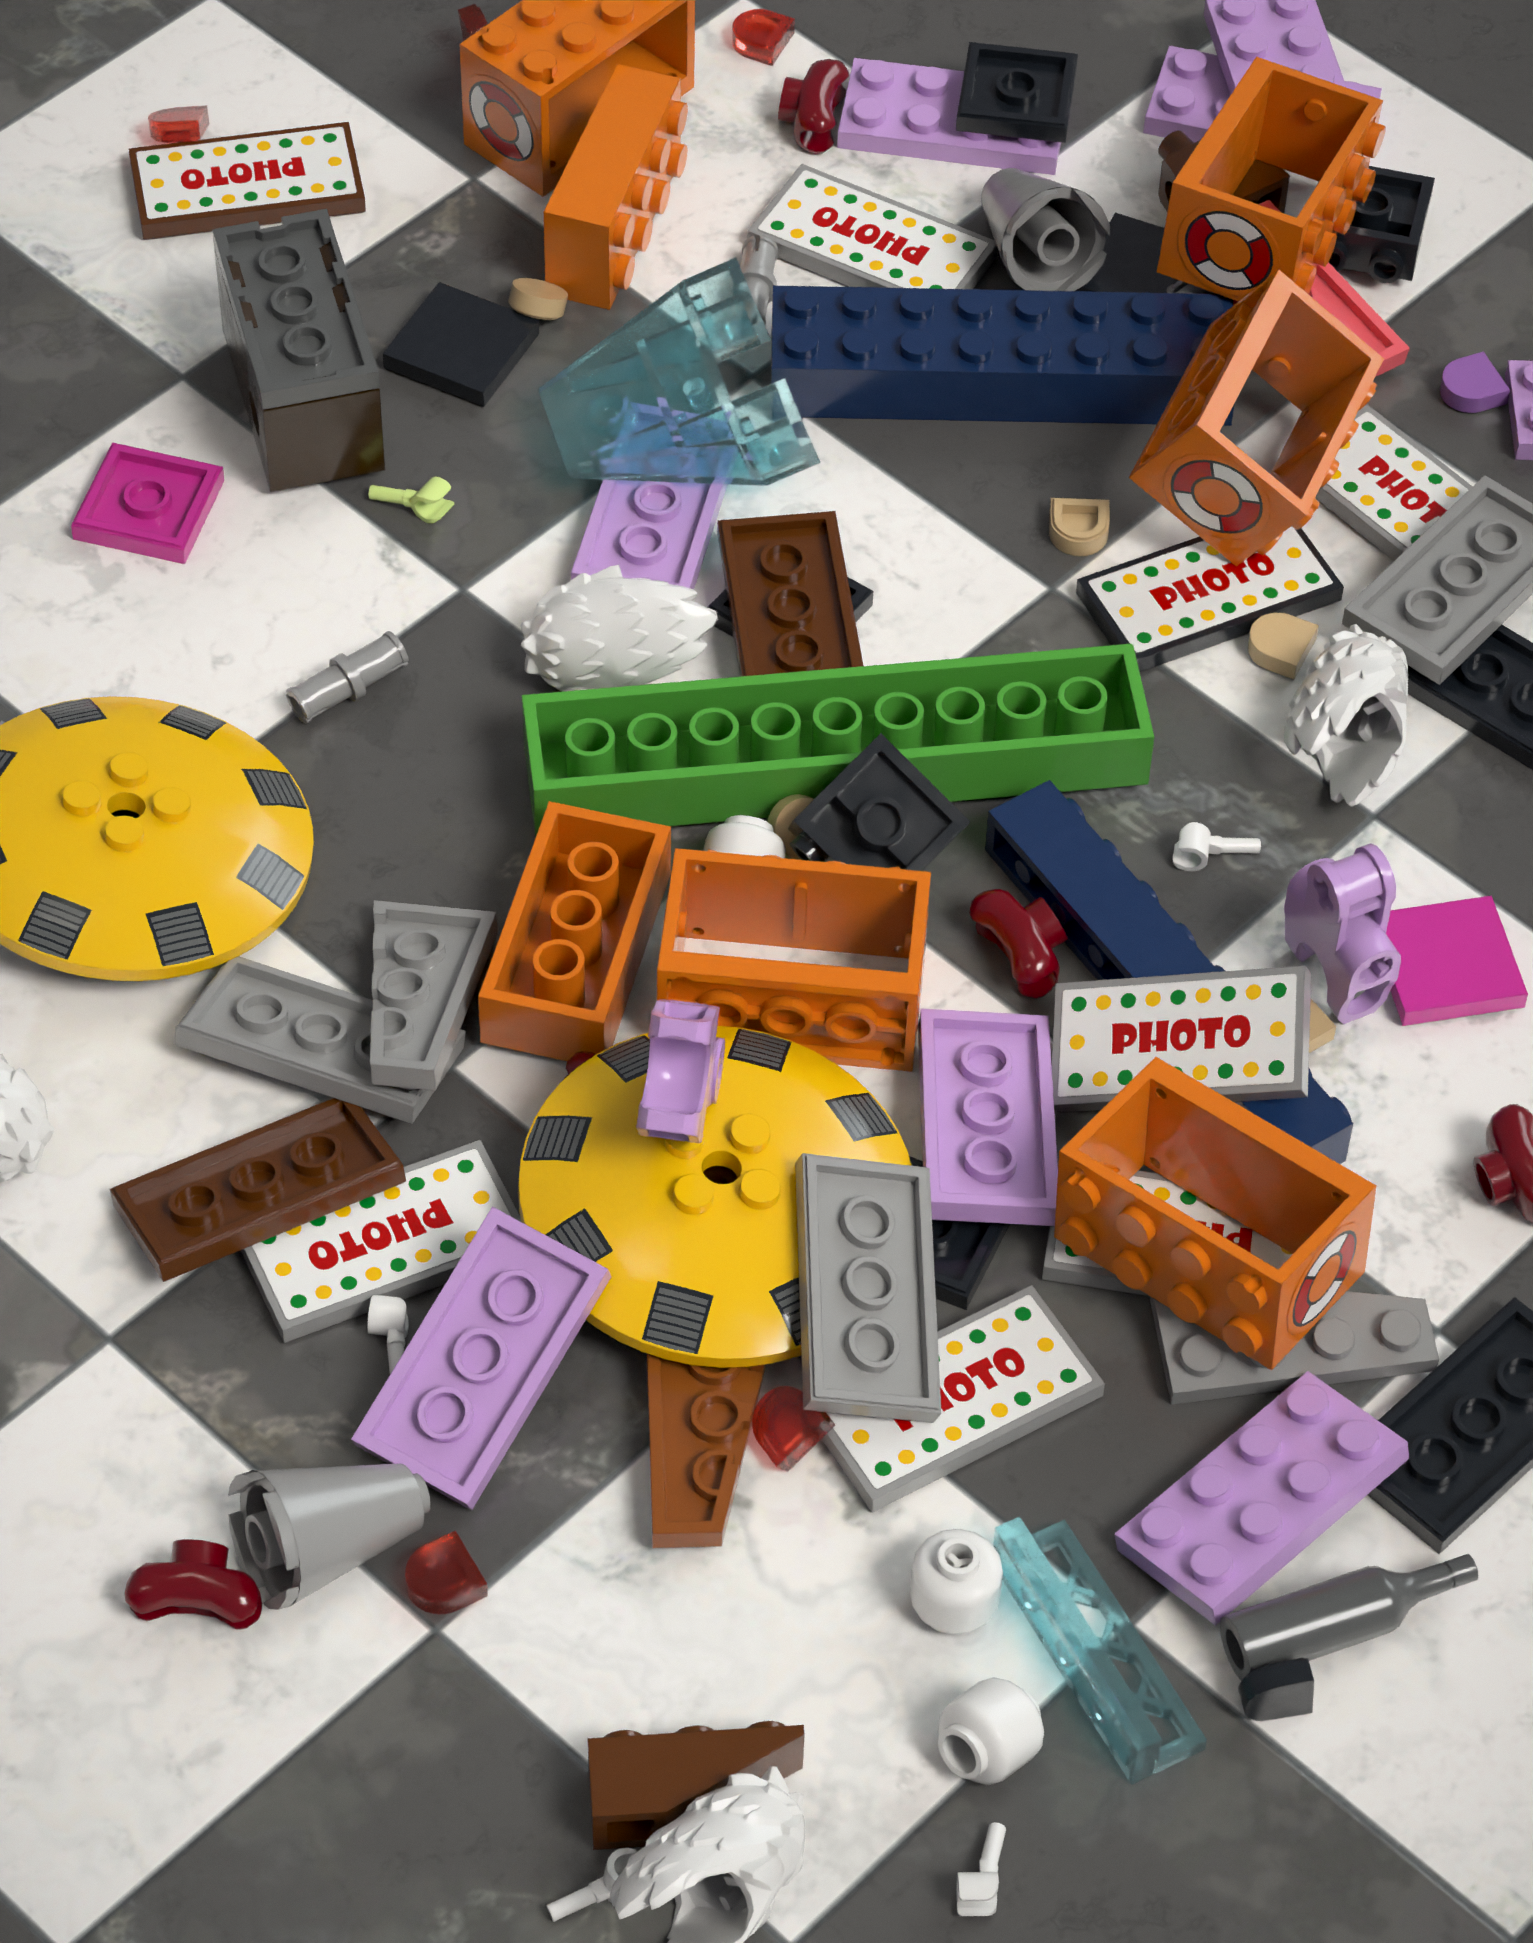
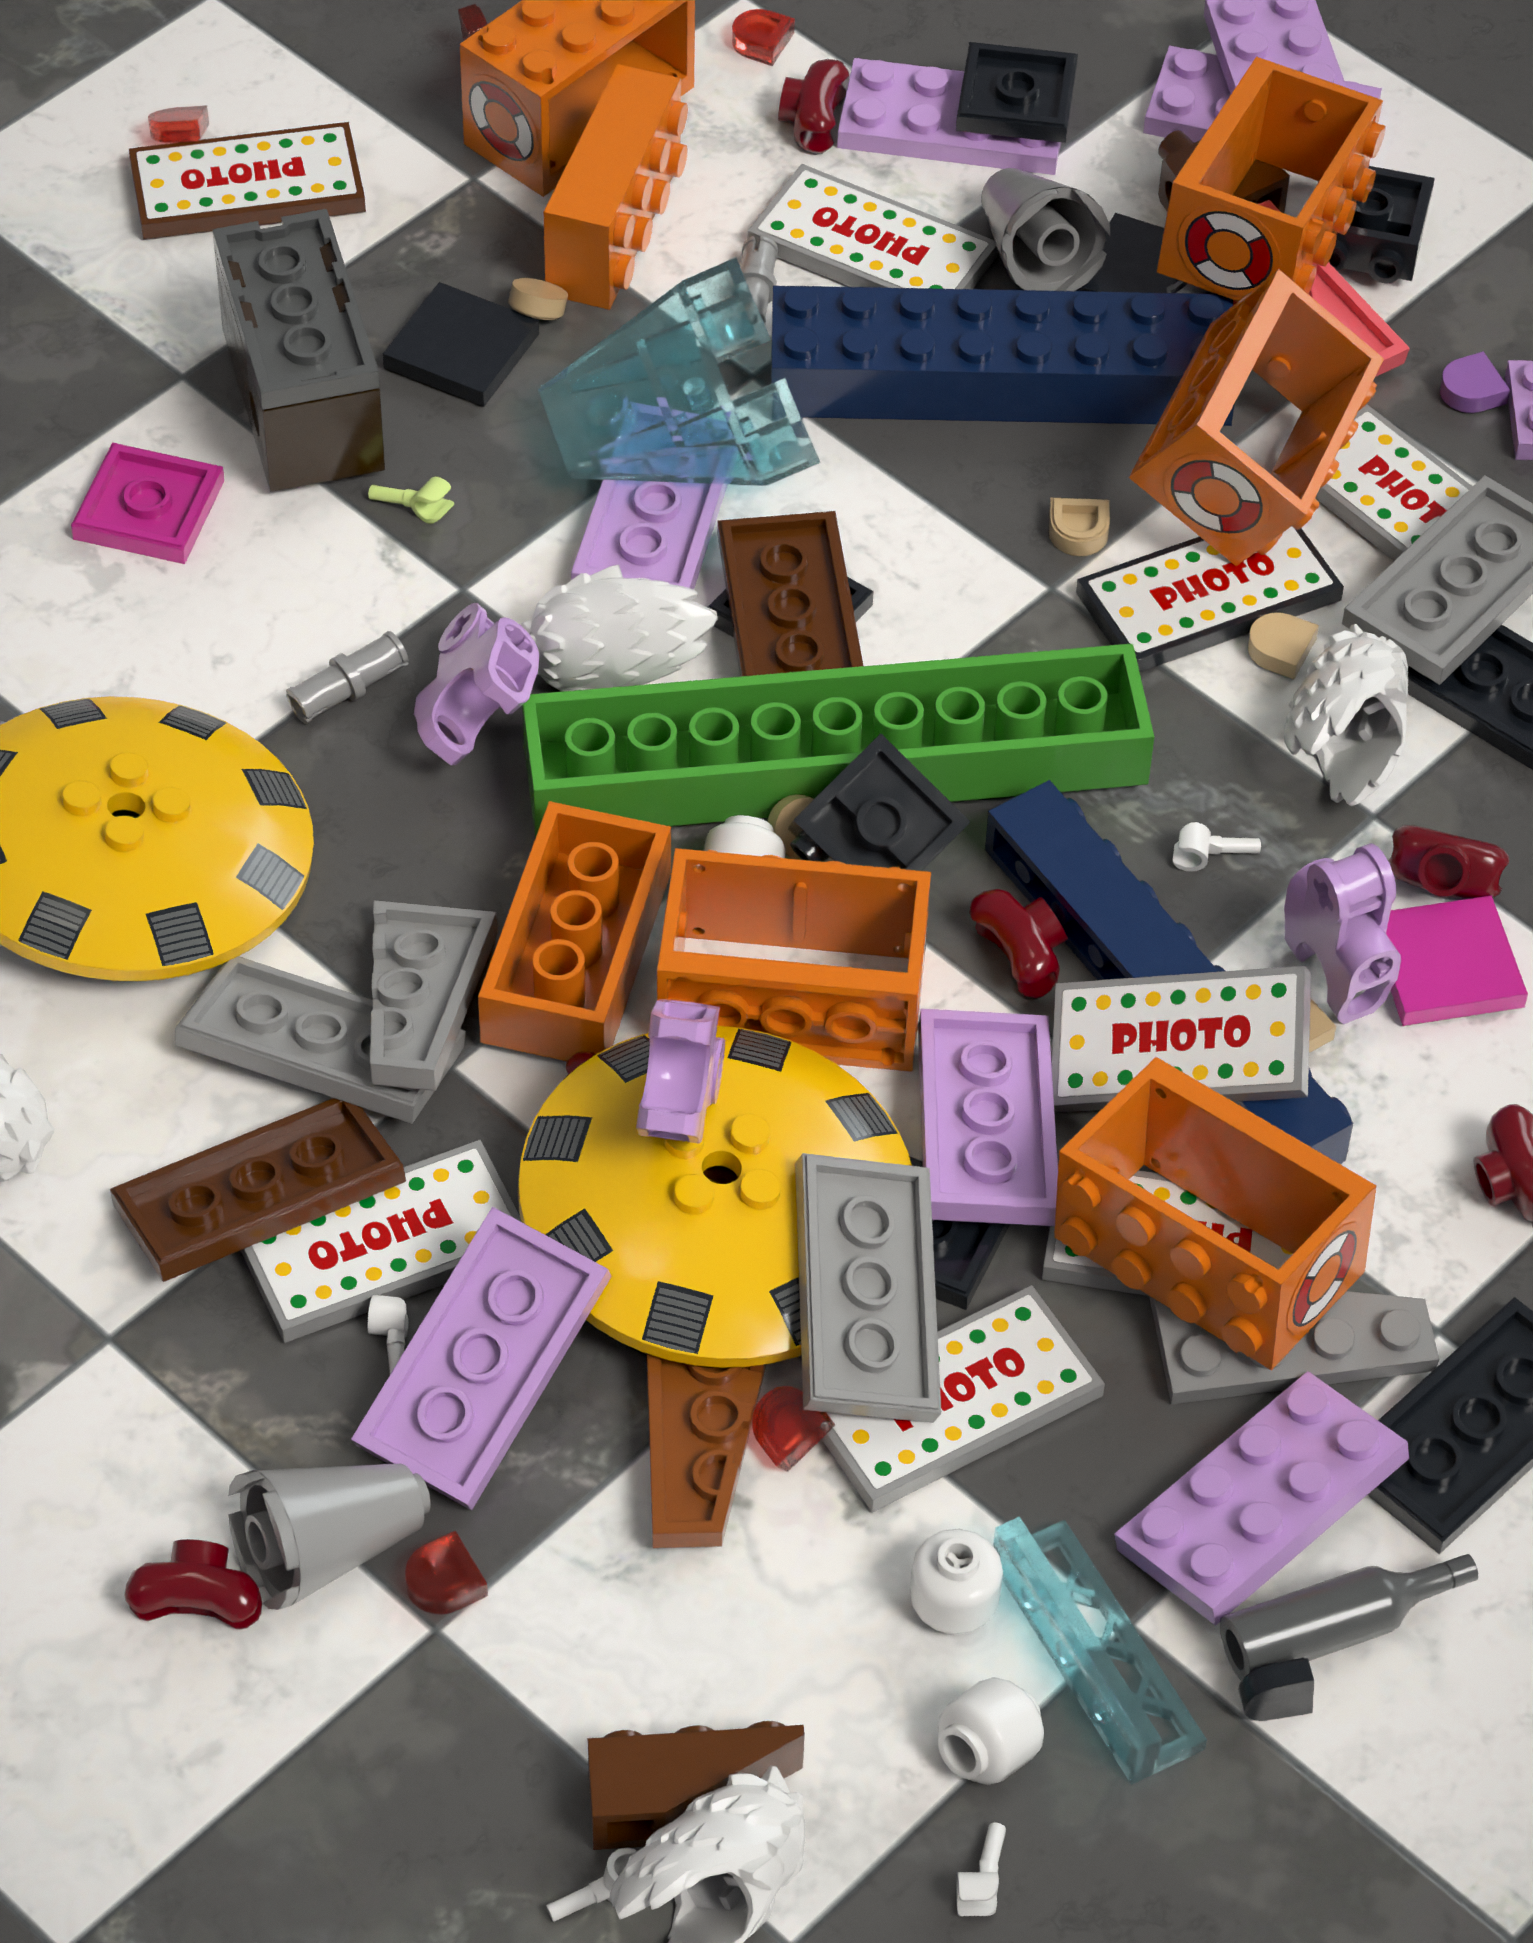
(478, 671): none -> lavender piece
(1447, 862): none -> dark red piece

